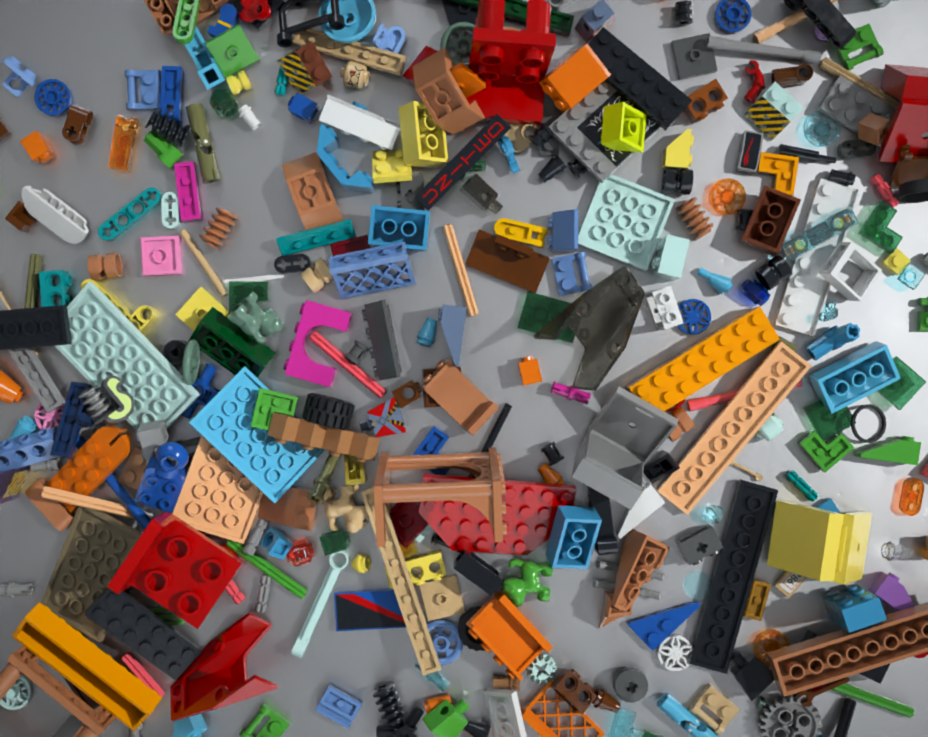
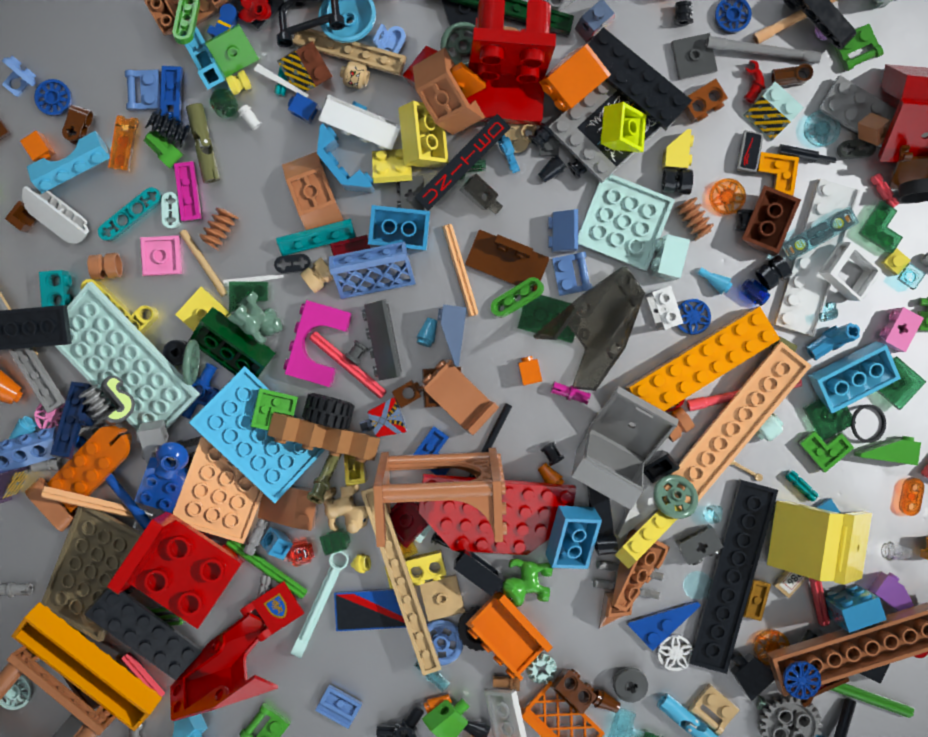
(33, 281): olive axle -> none
(88, 153): none -> medium azure arch
(134, 469): light nougat plate -> none
(233, 591): coral axle -> none
(260, 69): none -> white sticker
(276, 608): none -> red flag
(390, 703): black piece -> none
(509, 298): none -> bright green plate
(520, 232): yellow plate -> none
(645, 537): none -> light yellow arch
(669, 509): none -> sand green plate
(801, 680): none -> blue wheel
(819, 602): none -> coral axle
(837, 70): tan axle -> none
(842, 177): black pin -> none
(908, 324): none -> bright pink brick

